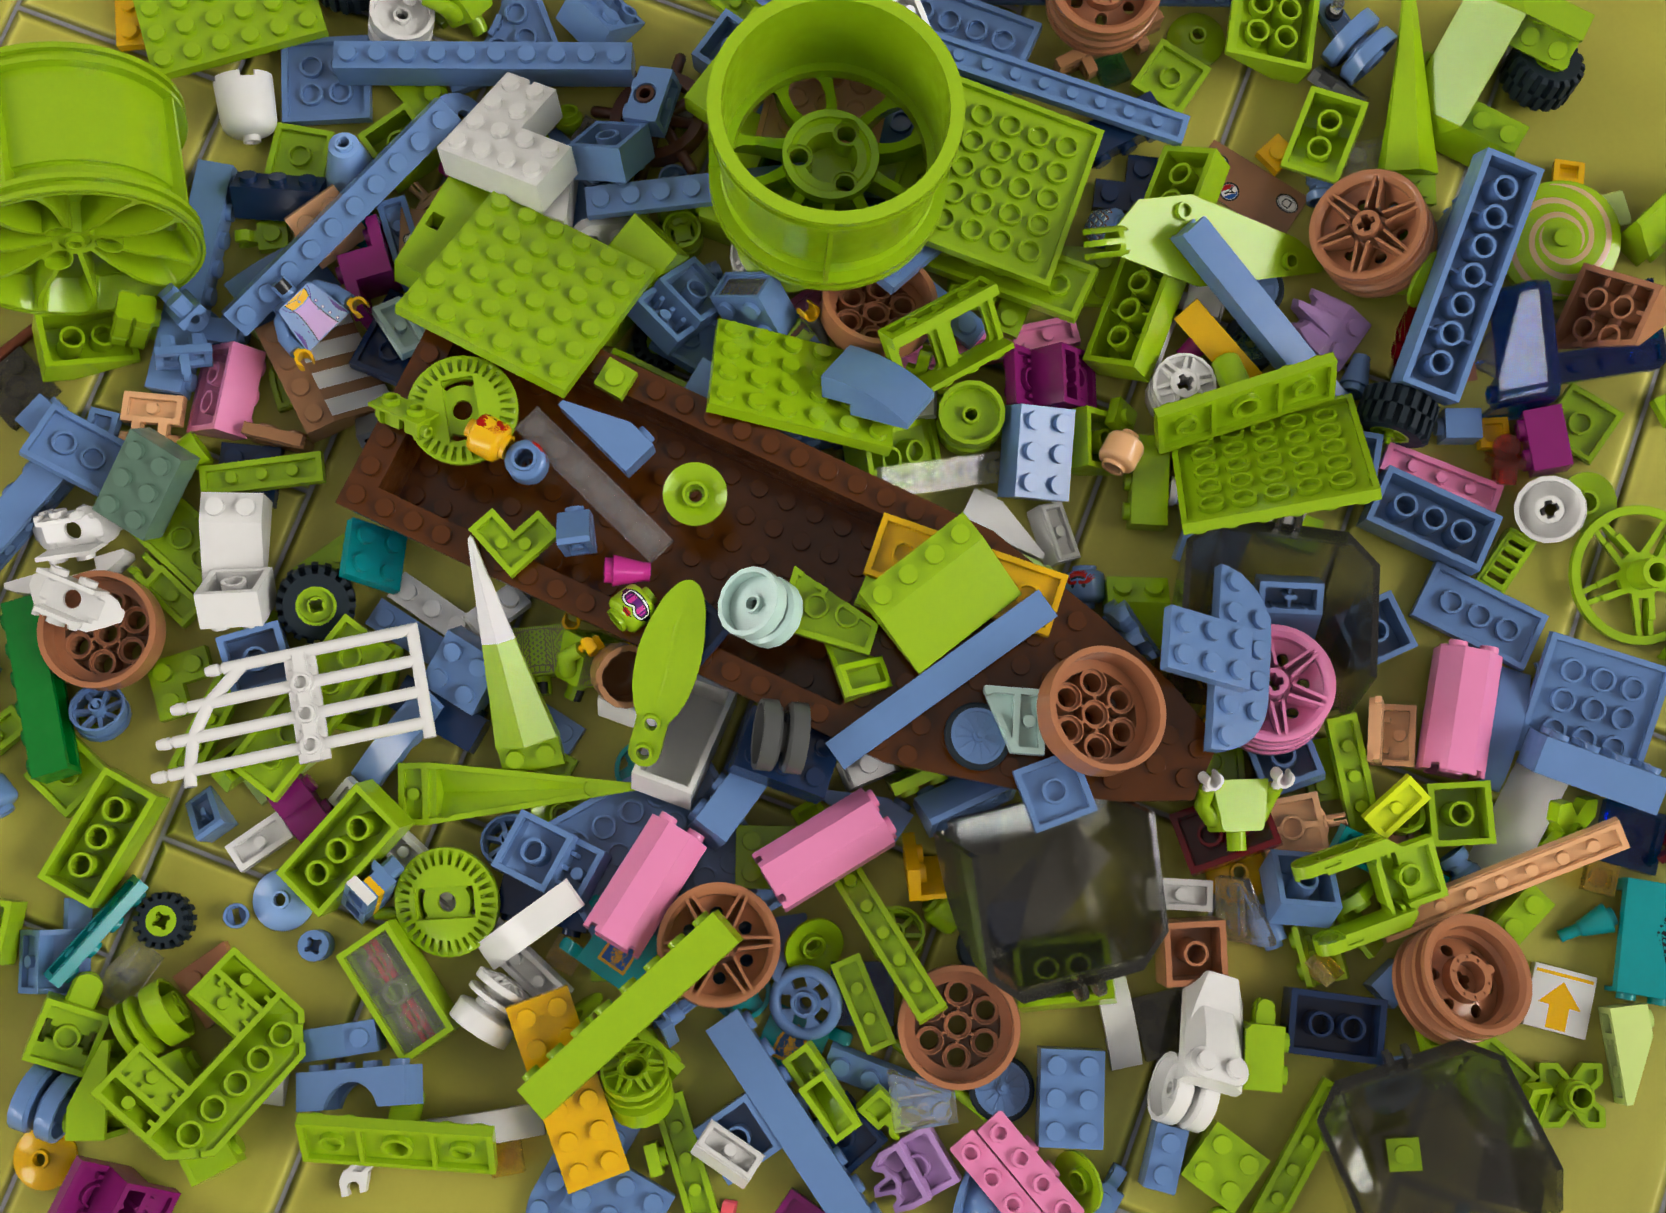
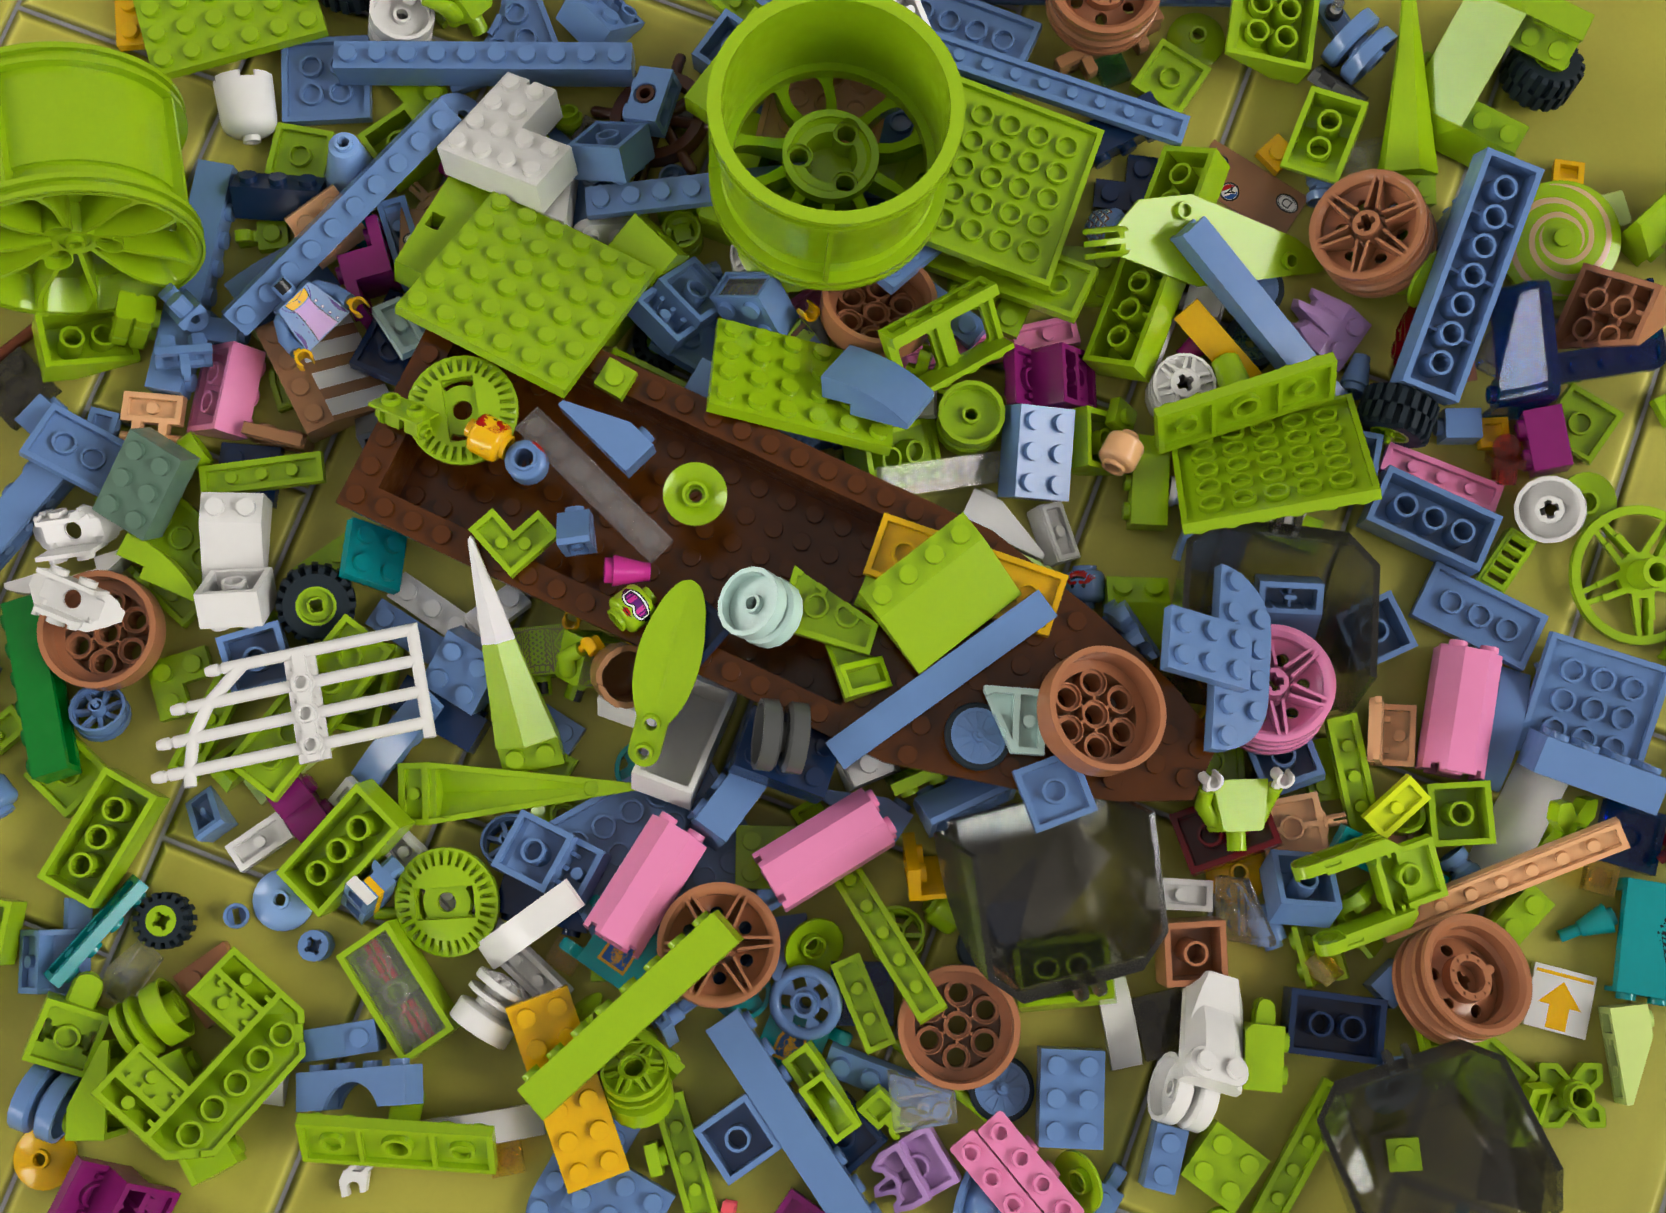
(157, 567): none -> lime slope
(727, 1154): white slope -> none

